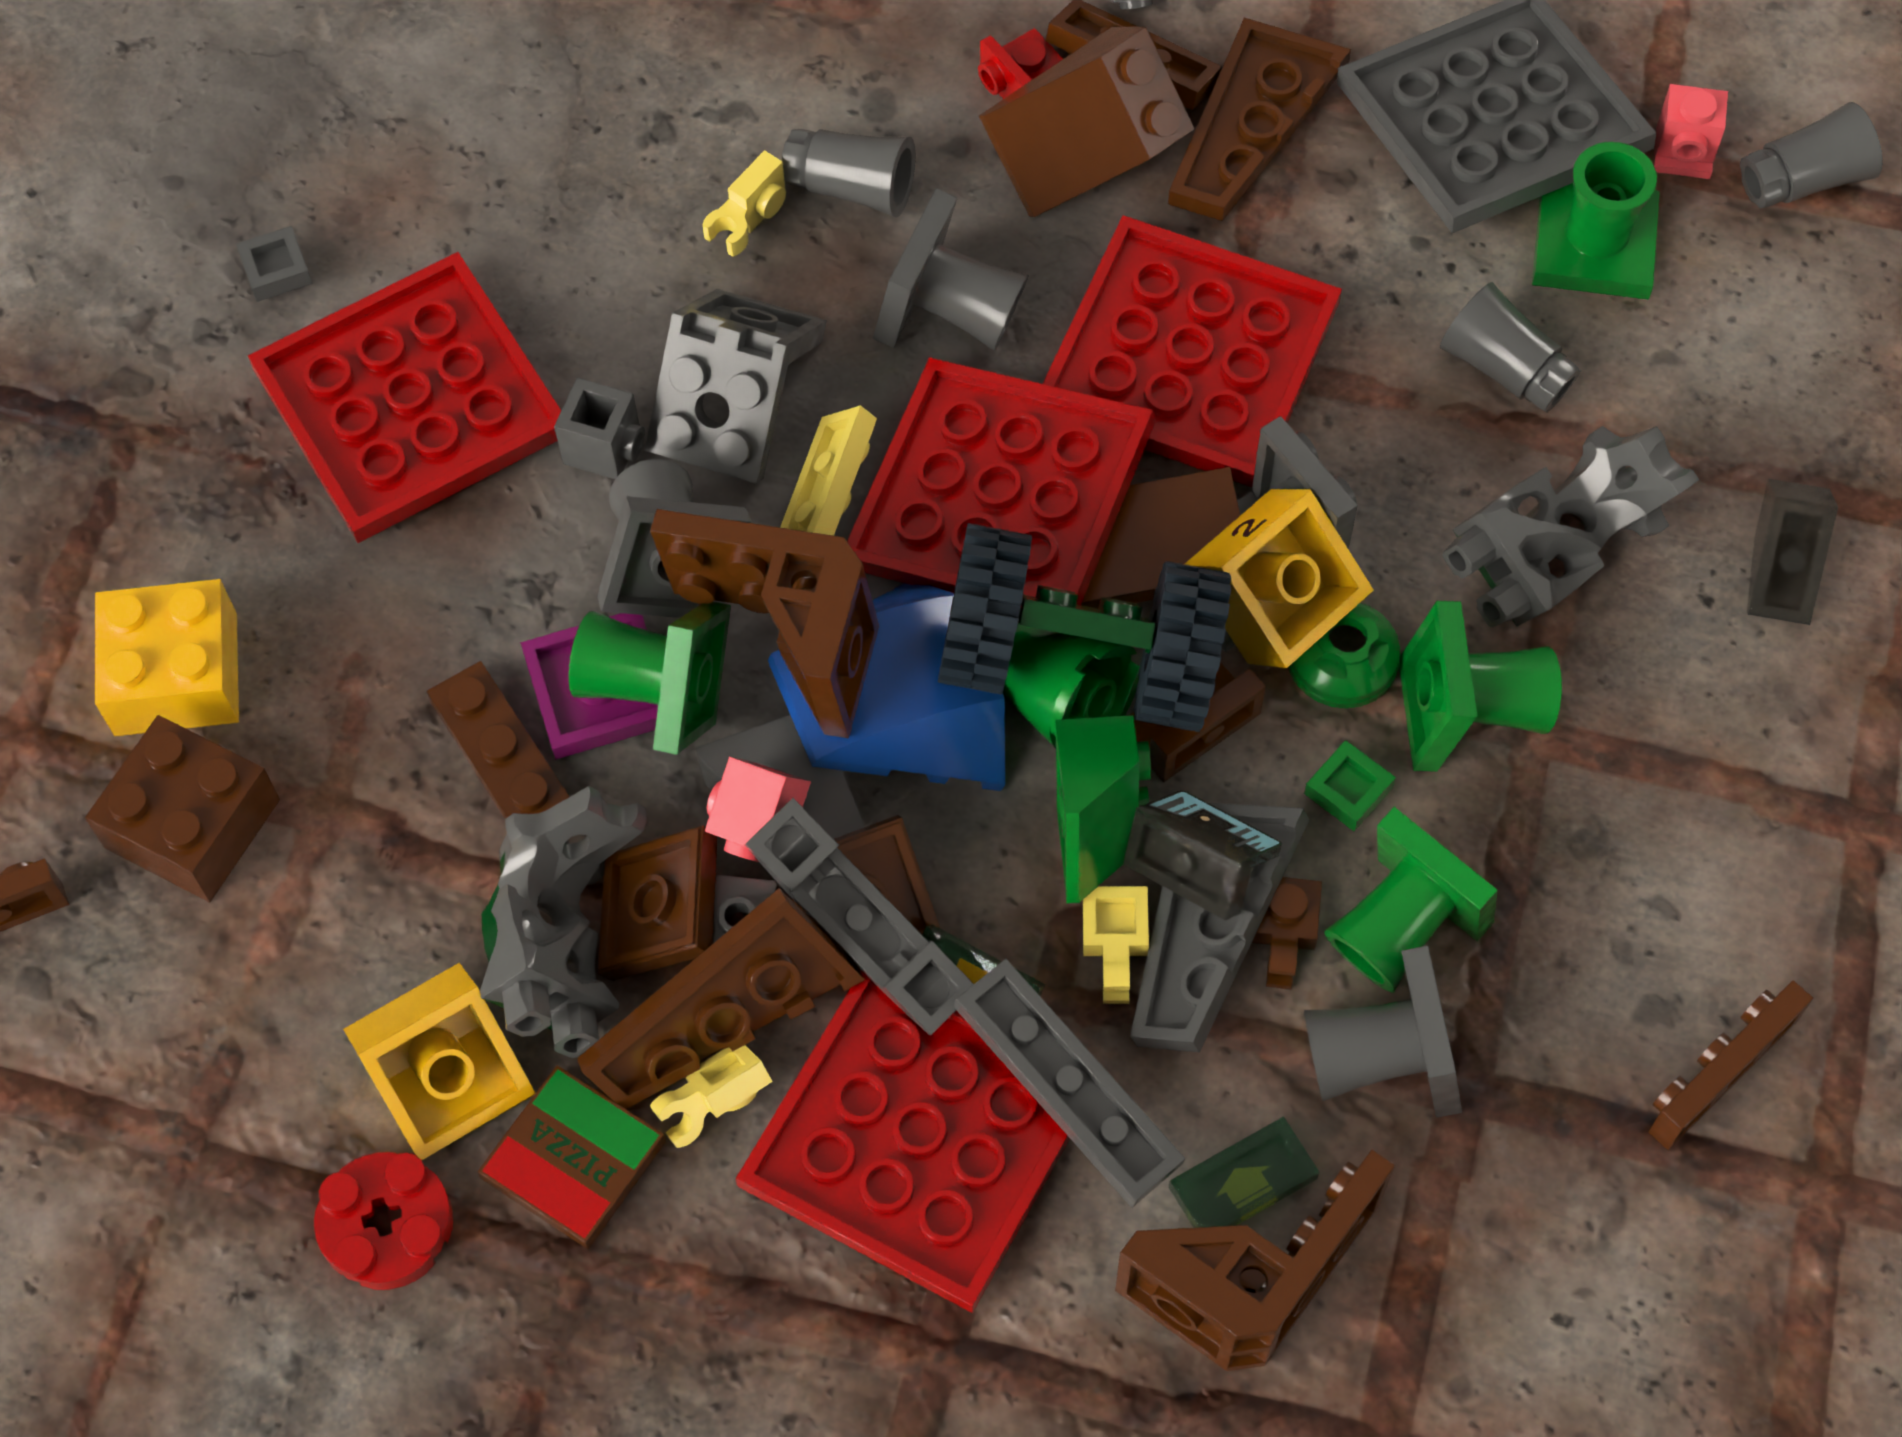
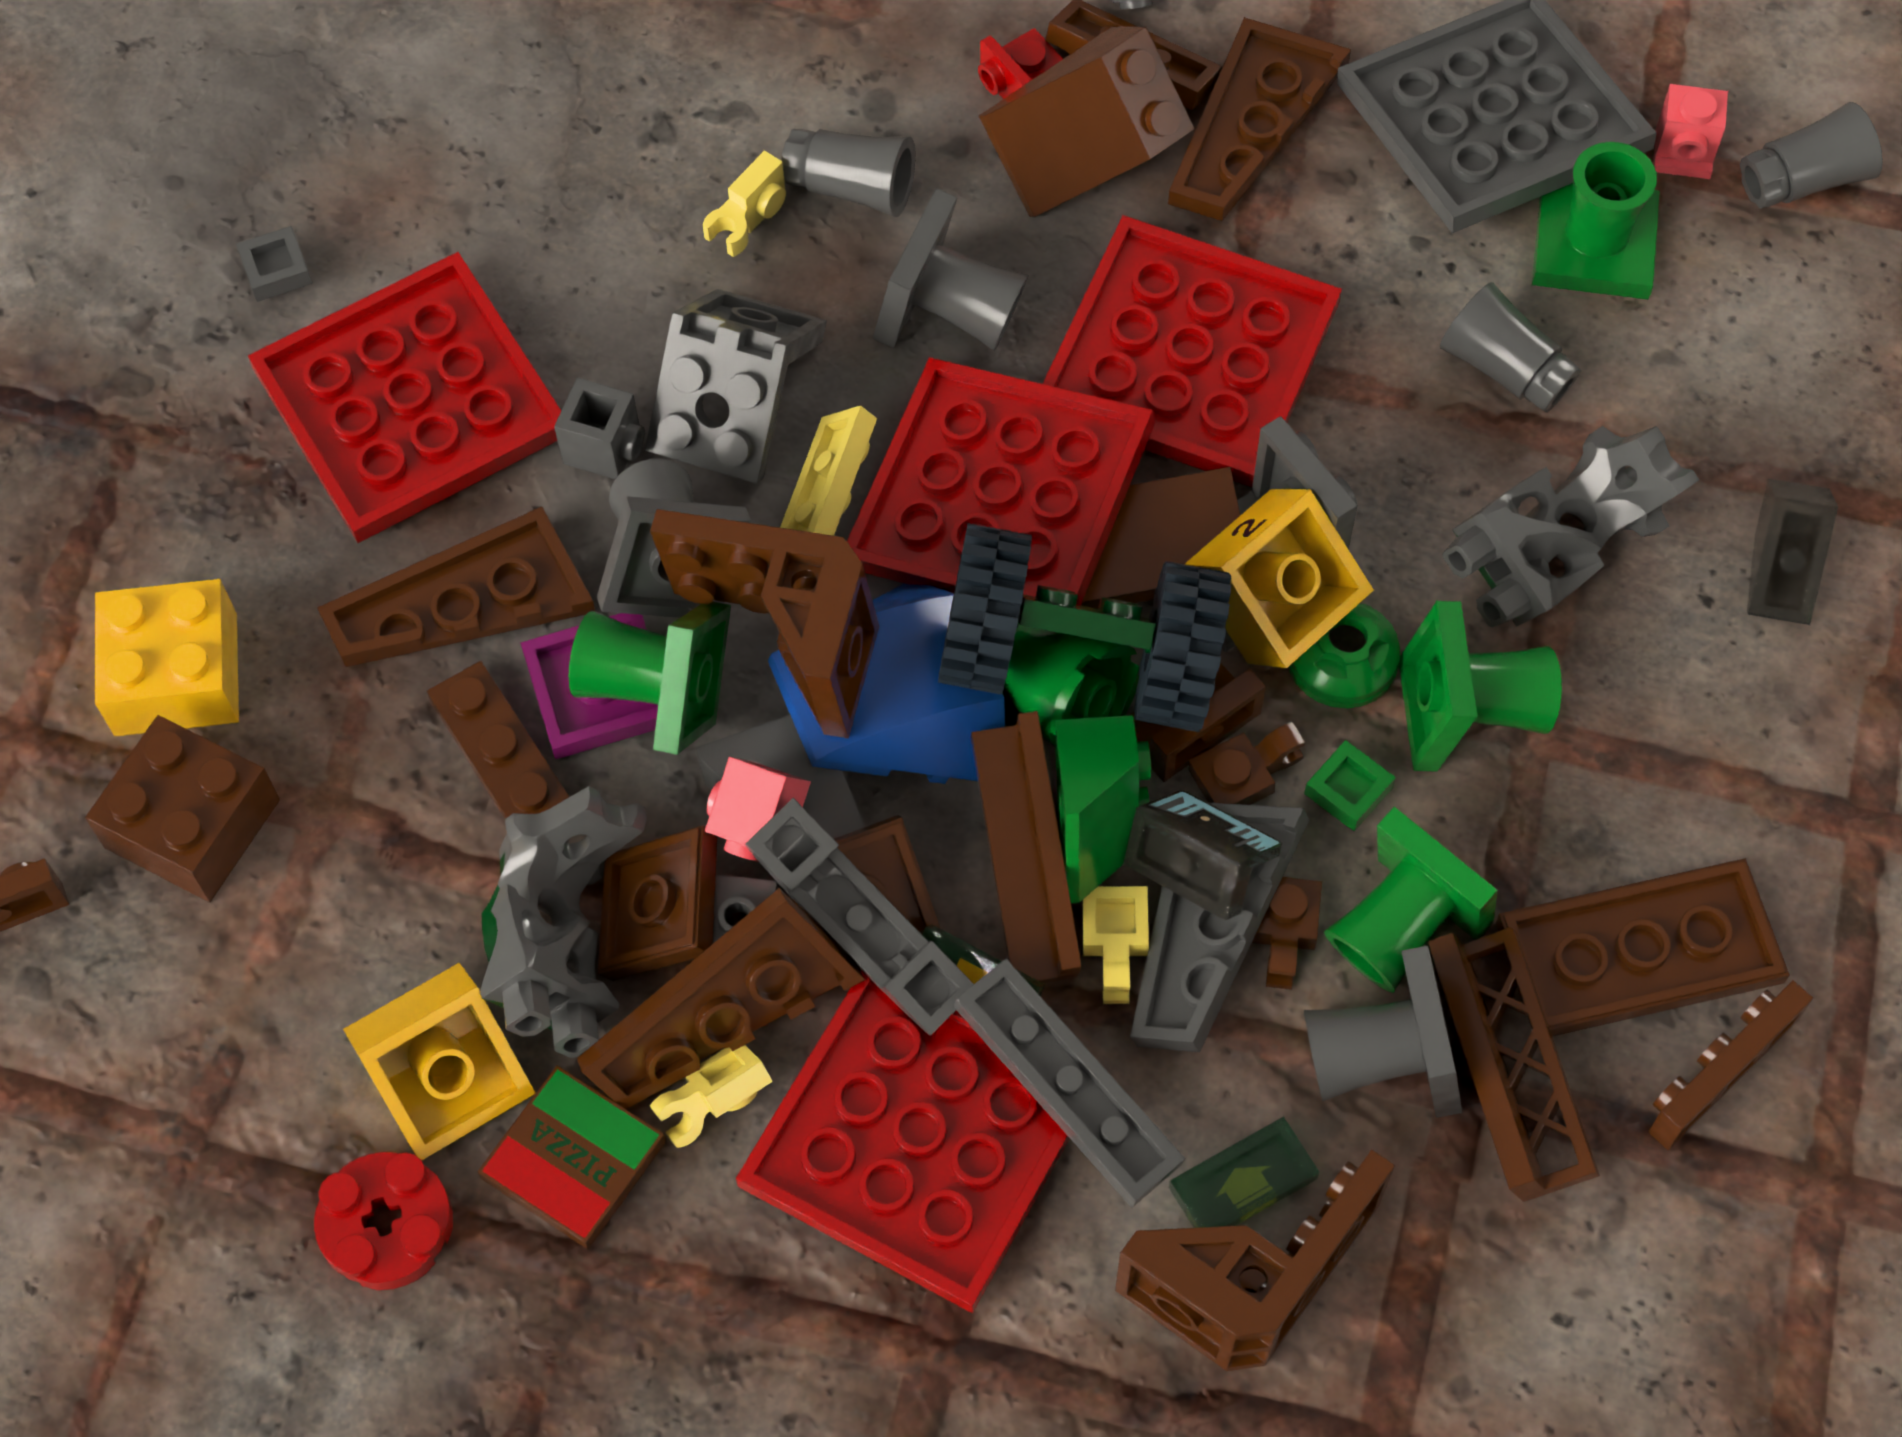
(470, 591): none -> reddish brown wing
(1026, 850): none -> reddish brown fence
(1242, 773): none -> reddish brown plate
(1489, 1071): none -> reddish brown fence
(1648, 947): none -> reddish brown tile

